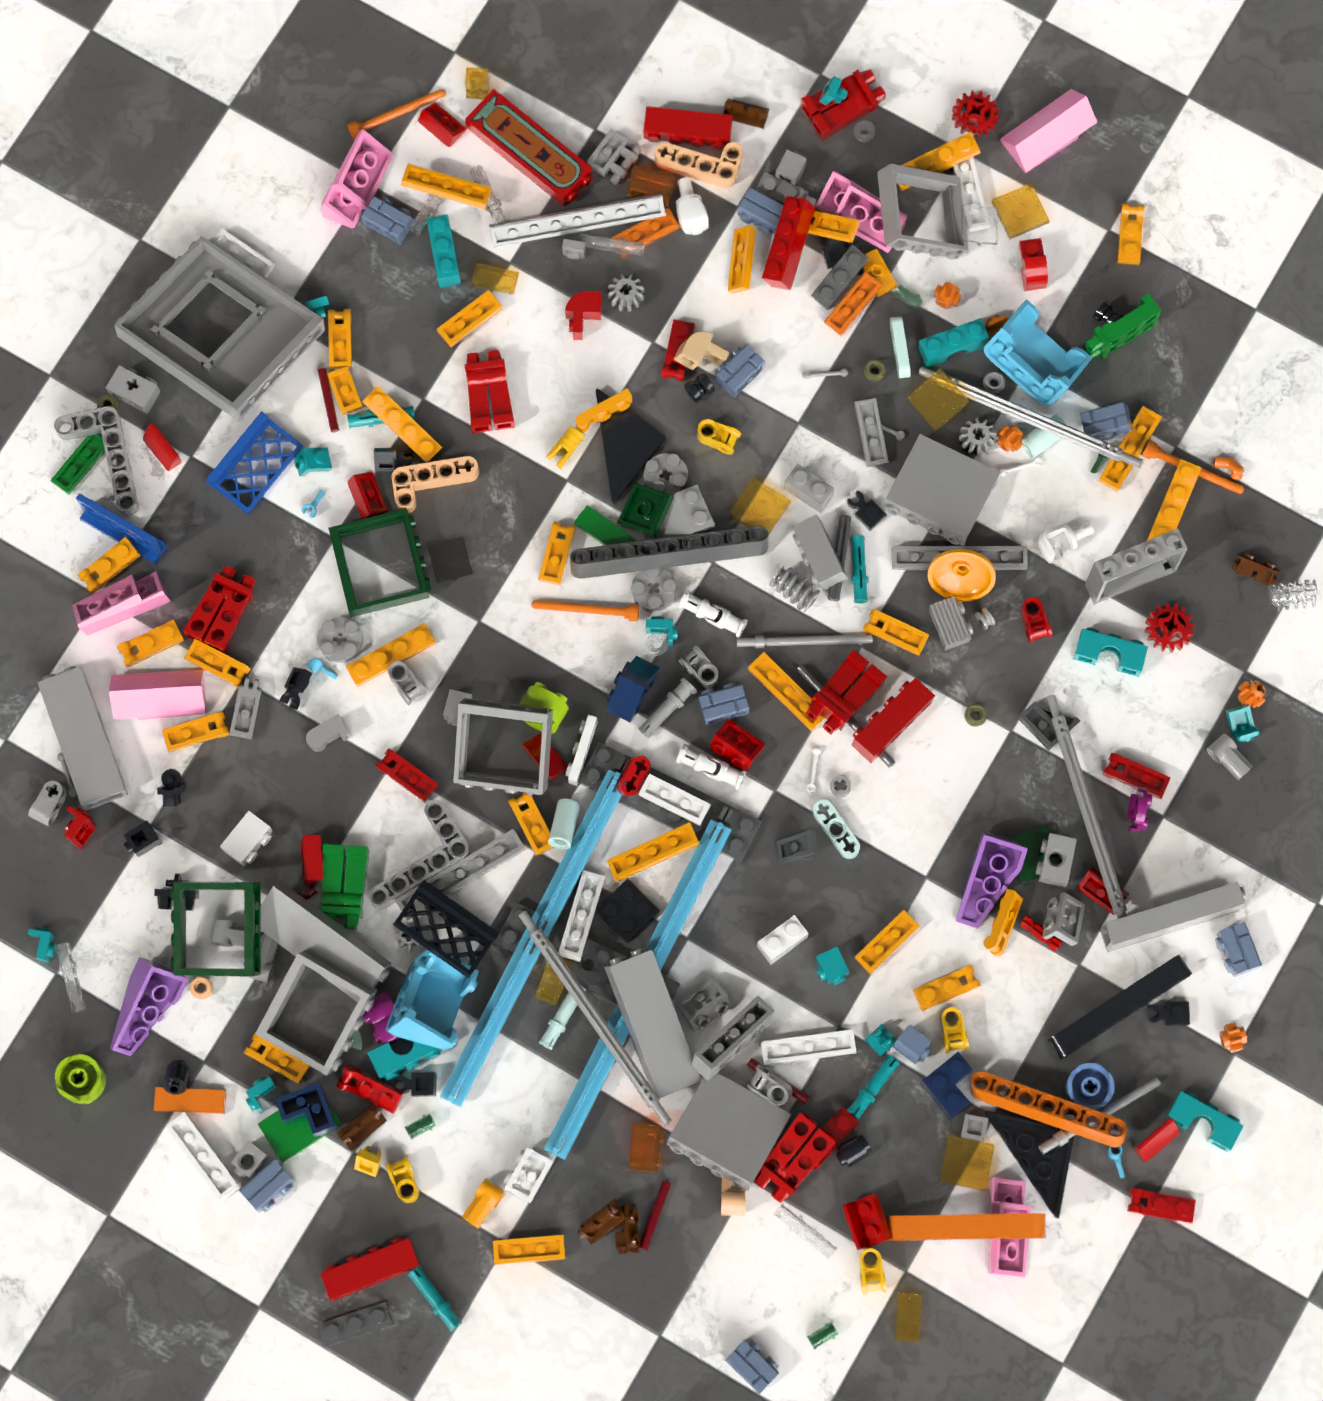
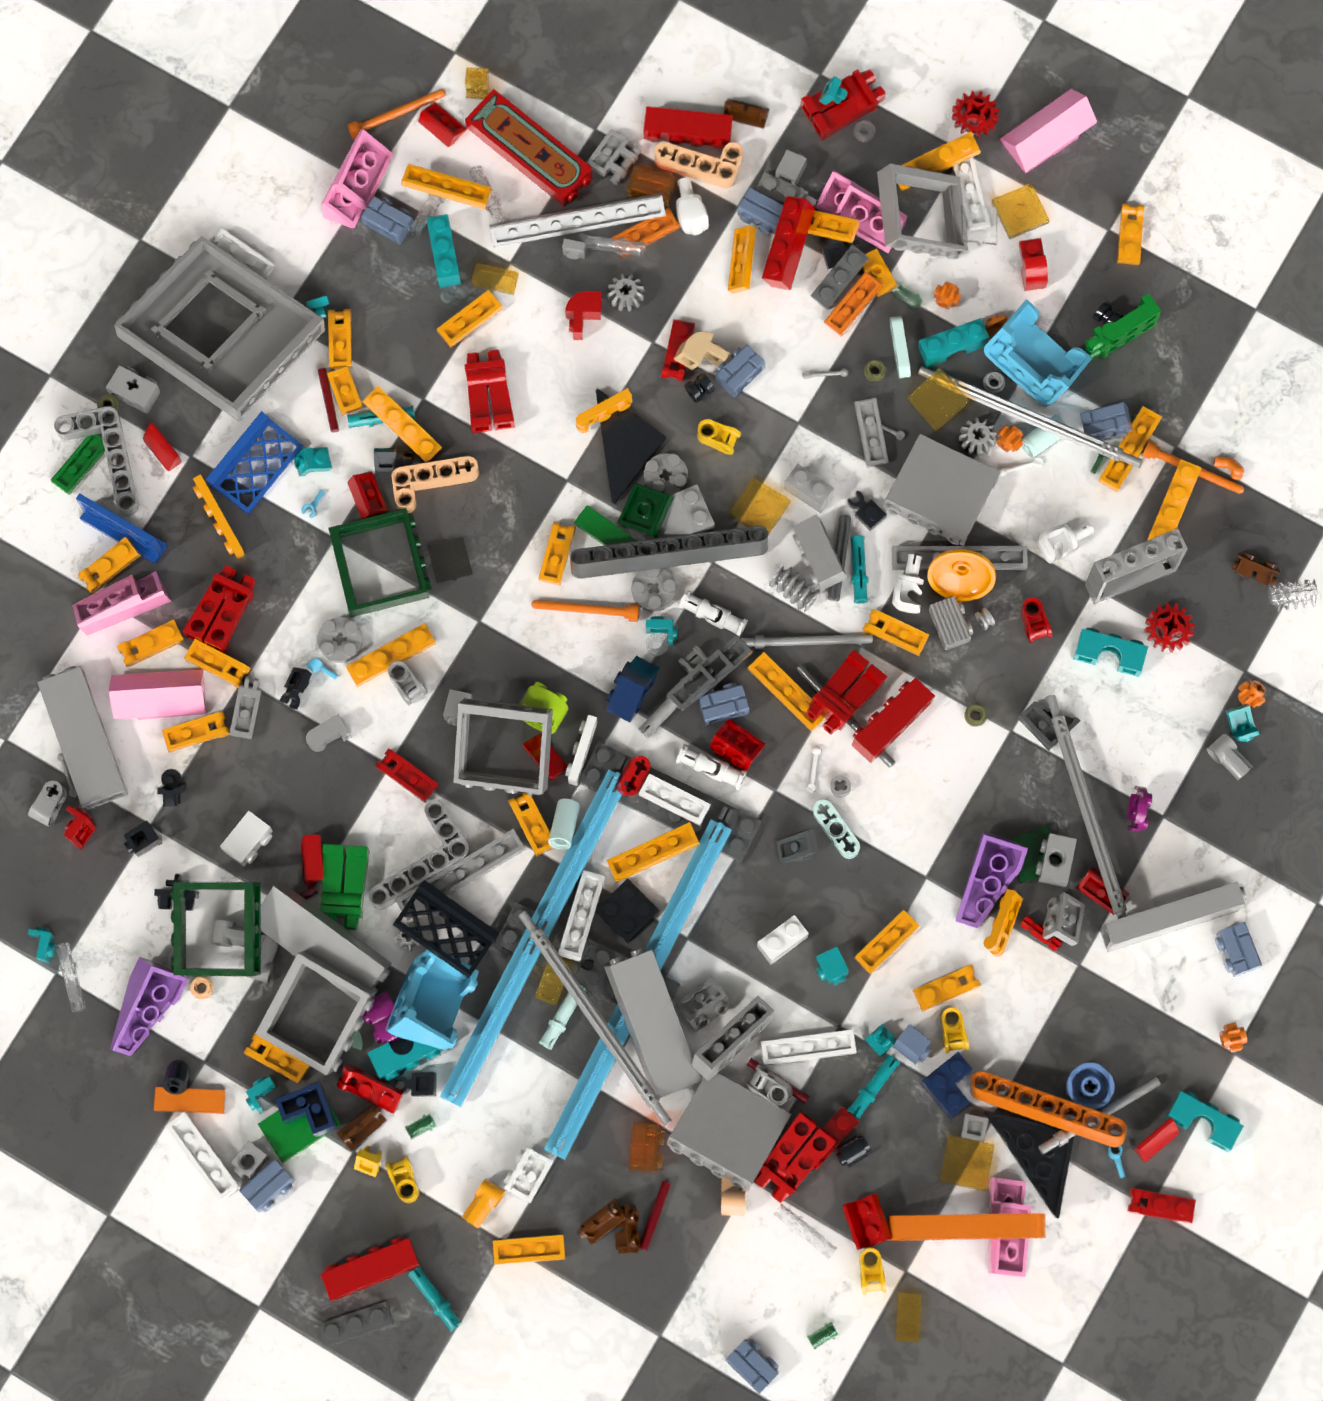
(77, 1091): lime brick -> none
(212, 509): none -> light orange plate
(567, 444): yellow hinge -> none
(709, 673): none -> dark grey slope
(906, 583): none -> white piece
(1119, 1007): black beam -> none
(1136, 775): red plate -> none
(1175, 1013): black plate -> none

